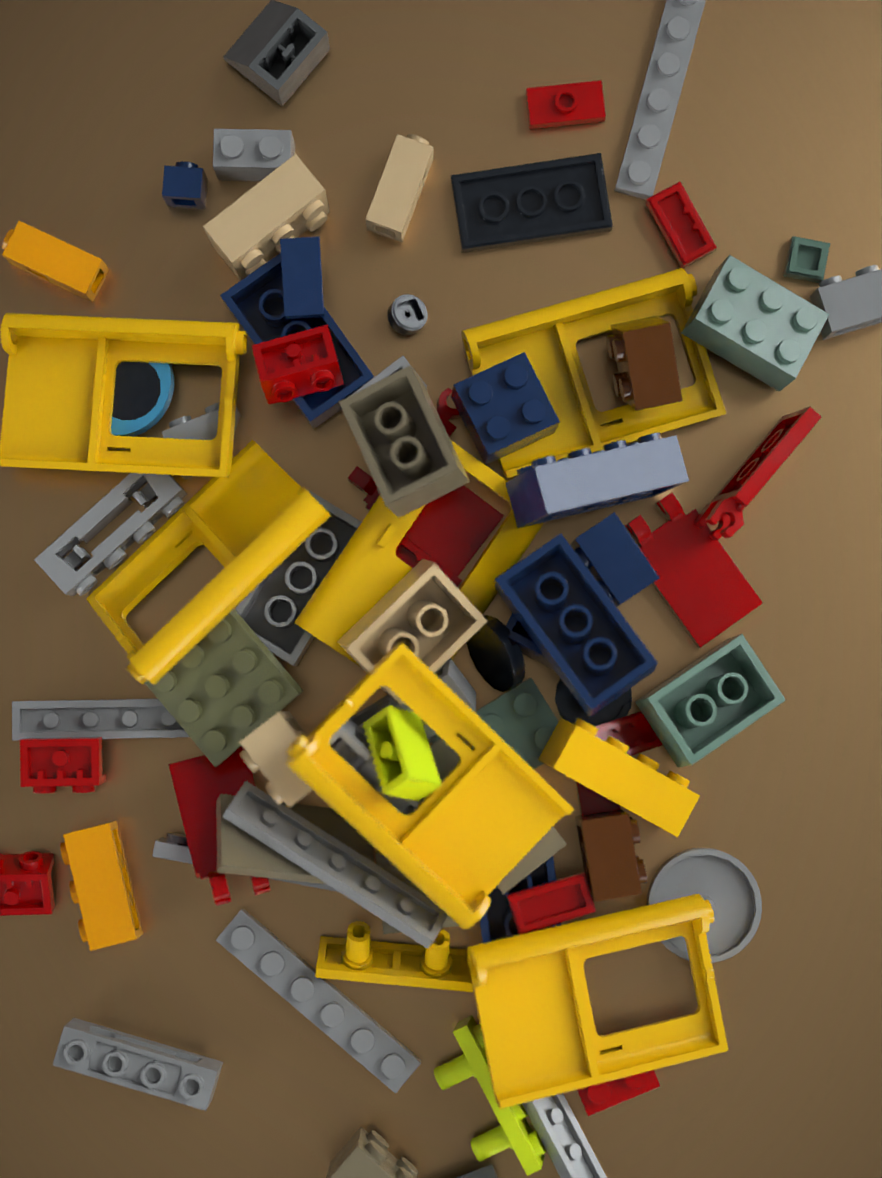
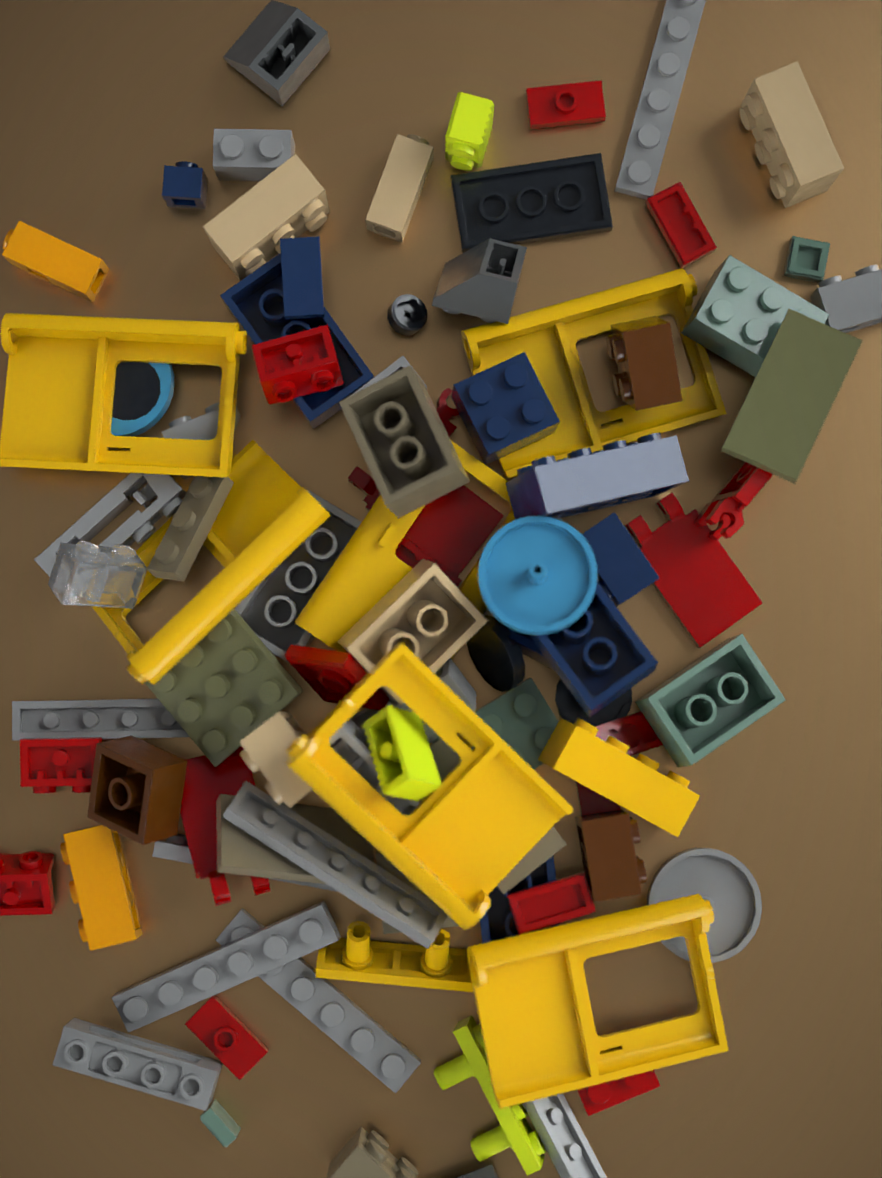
(97, 575): none -> clear brick
(137, 789): none -> reddish brown brick
(189, 527): none -> dark tan plate
(220, 1123): none -> sand green tile
(226, 966): none -> light grey plate
(226, 1037): none -> red plate
(332, 674): none -> red tile
(469, 131): none -> neon yellow brick
(482, 281): none -> dark grey slope
(537, 575): none -> dark azure piece
(790, 135): none -> tan brick
(791, 396): none -> olive tile

